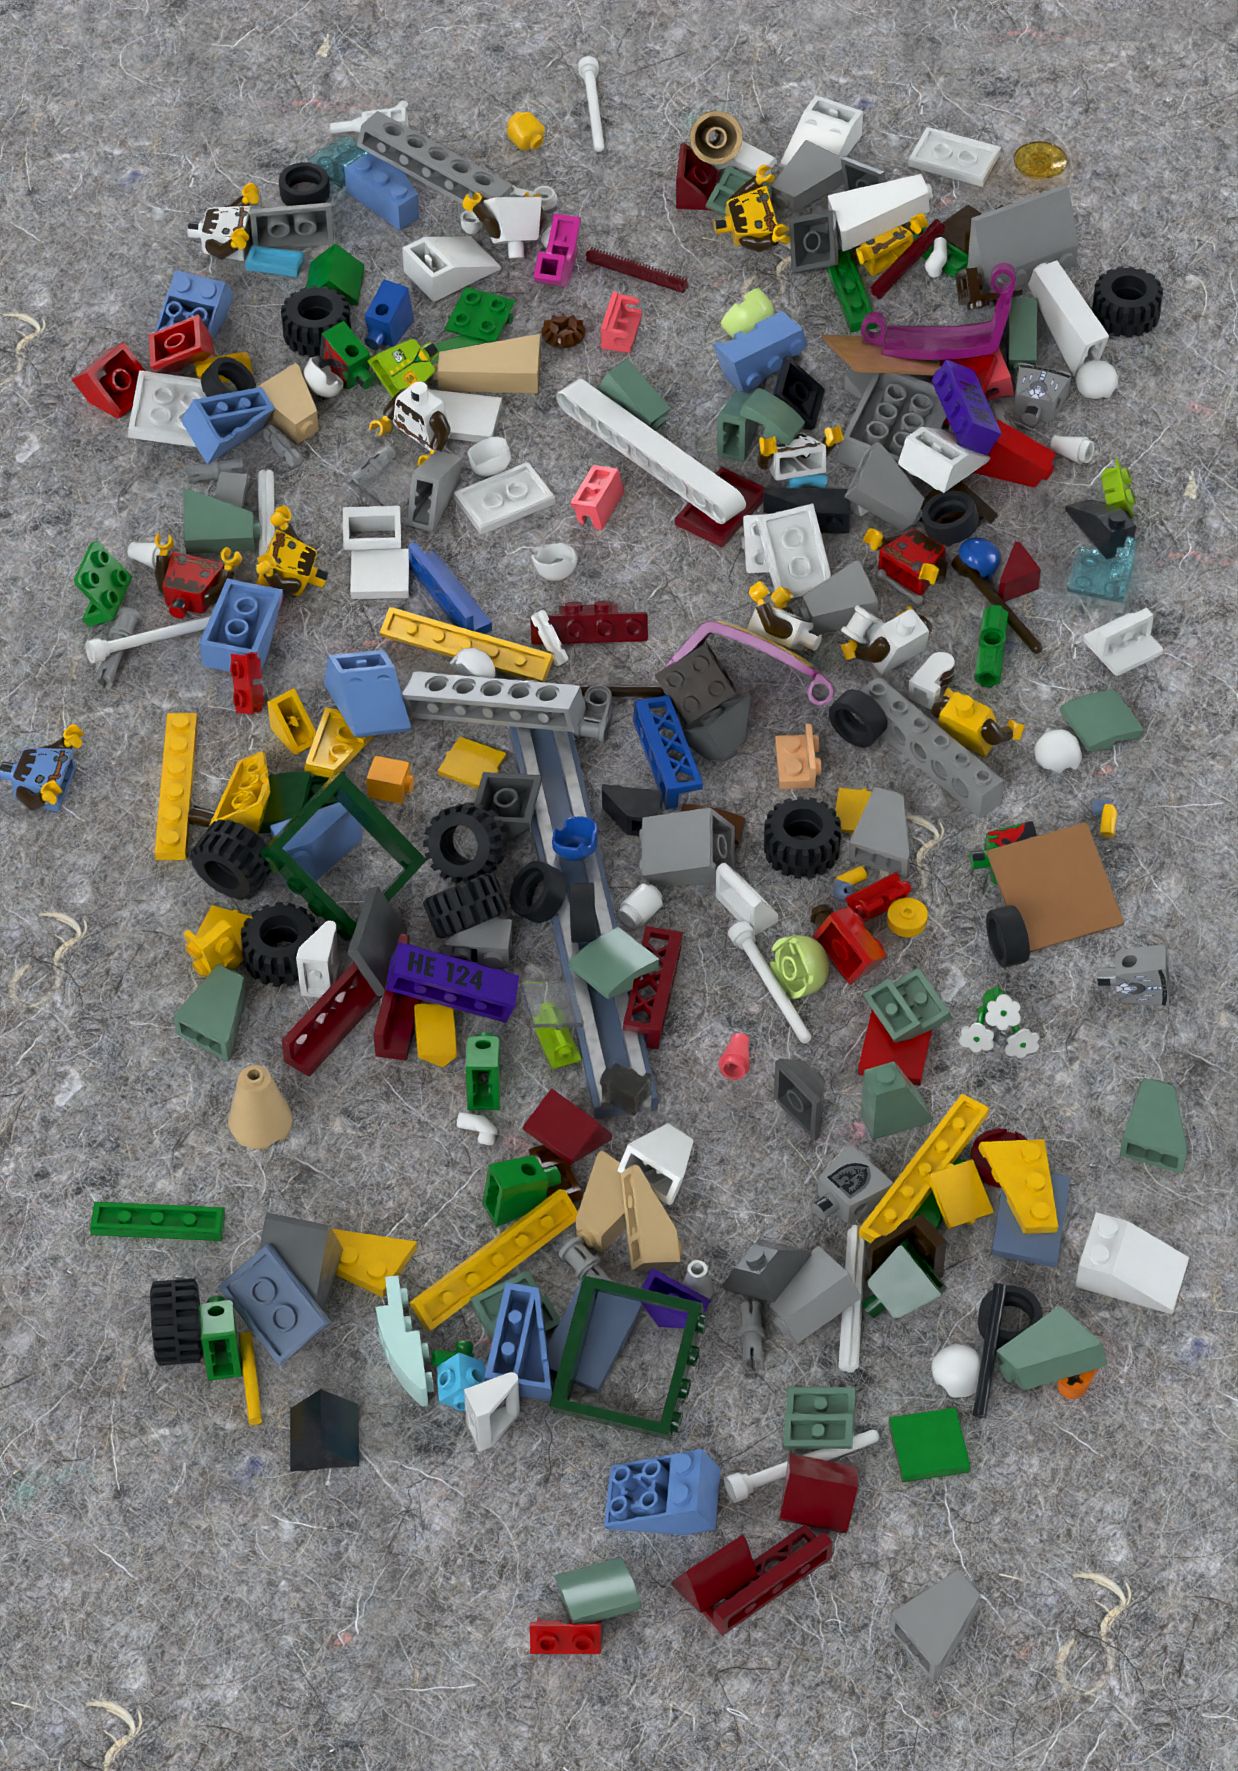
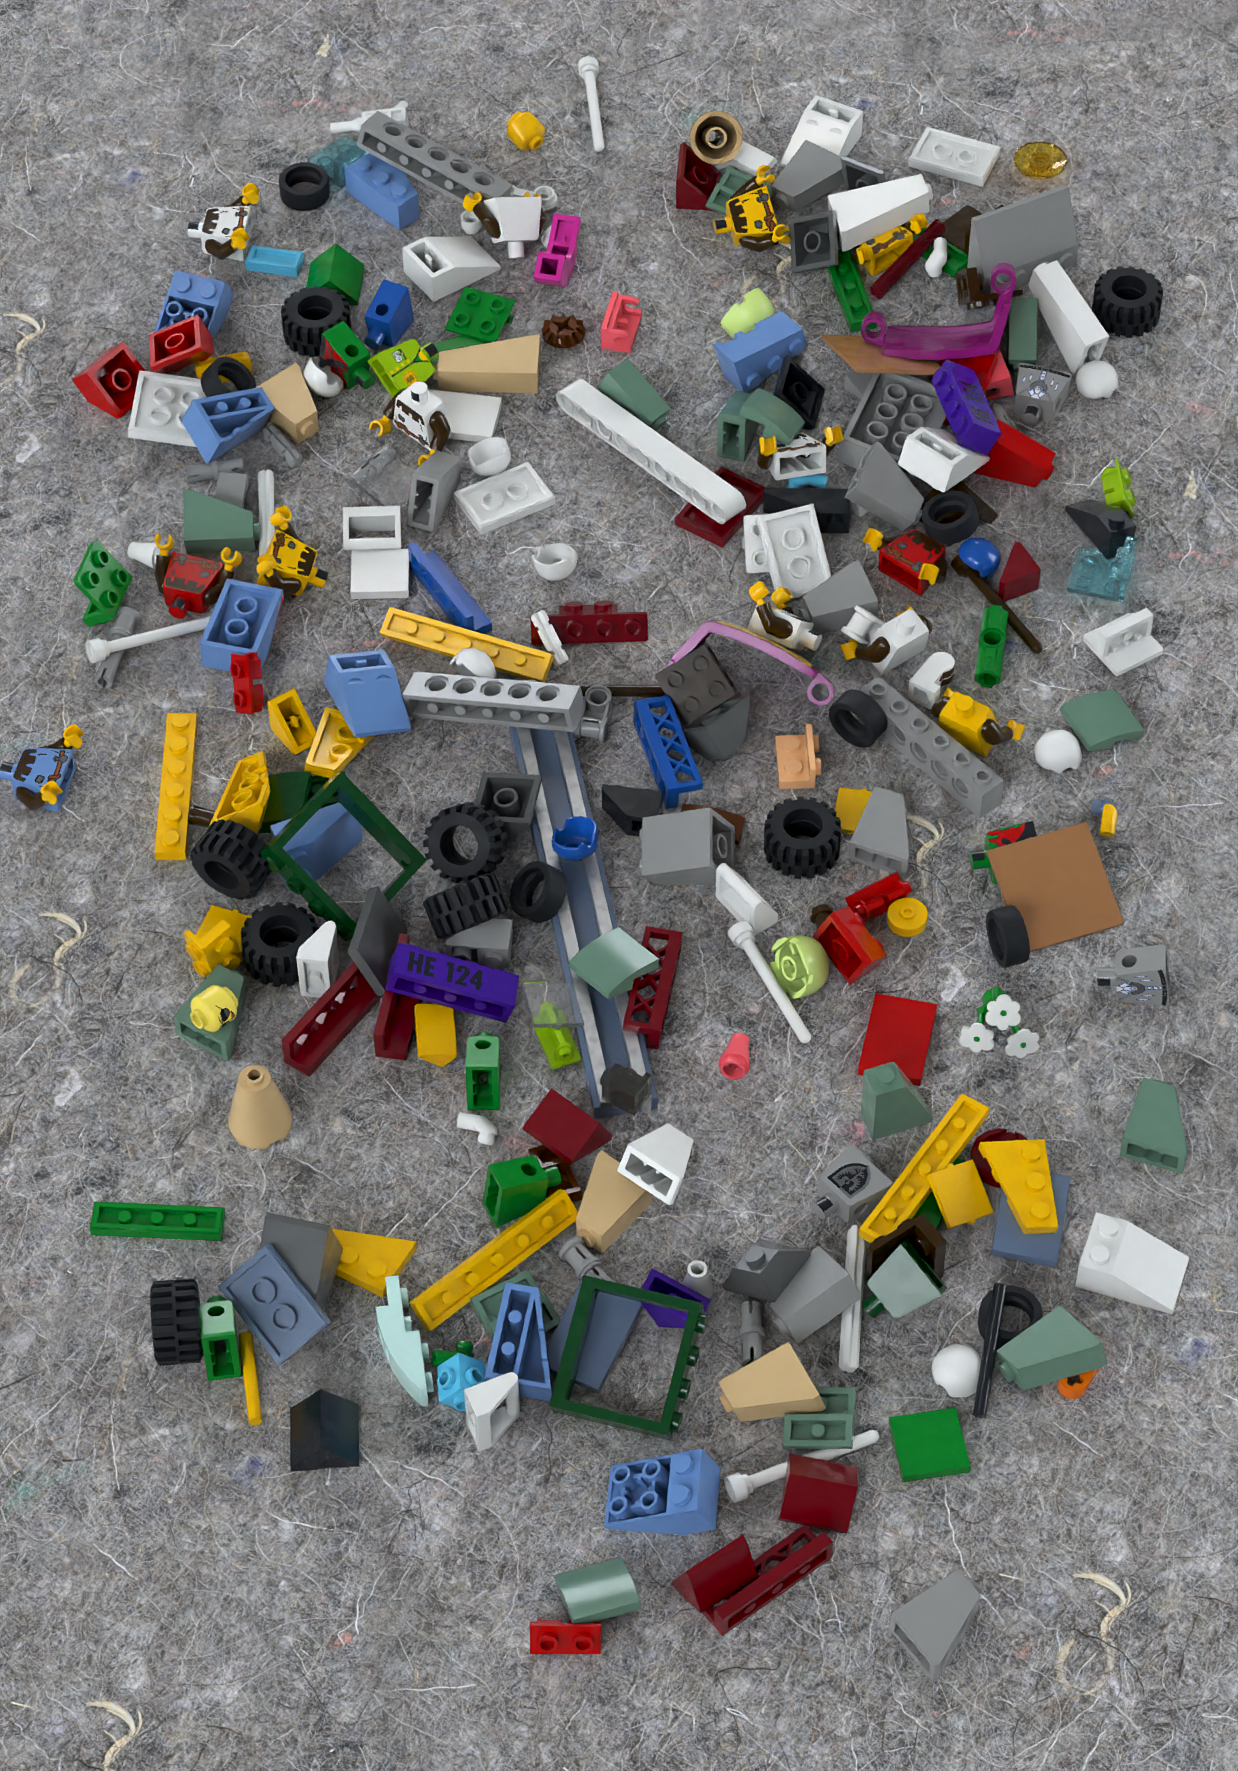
(213, 1008): none -> light yellow head
(292, 226): light grey slope -> none
(389, 779): light orange brick -> none
(469, 760): yellow piece -> none
(582, 912): black tyre -> none
(598, 495): coral hinge -> none
(637, 271): dark red axle -> none
(640, 906): white brick -> none
(649, 1228): tan slope -> none
(770, 1388): none -> tan slope
(800, 1093): dark grey slope -> none
(845, 882): arm -> none
(907, 1006): sand green slope -> none
(917, 600): light grey hinge -> none
(1073, 447): white cone -> none

